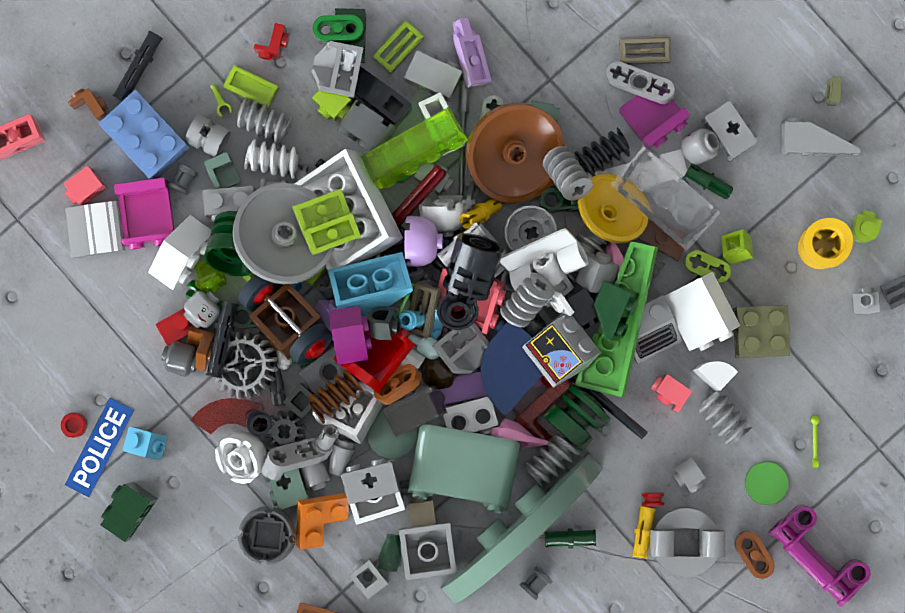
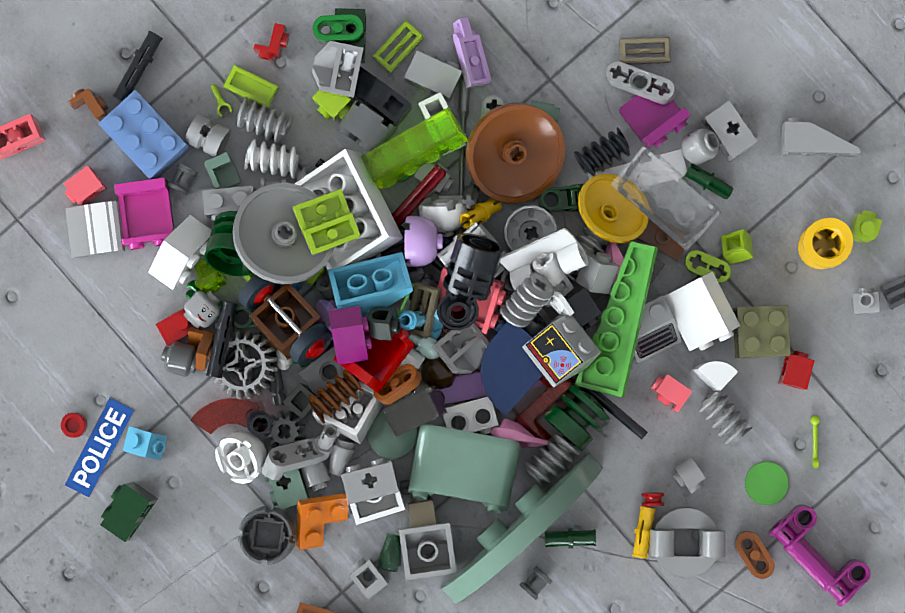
(567, 173): light grey piece -> none
(614, 307): dark green slope -> none
(796, 370): none -> red brick
(833, 91): olive tile -> none

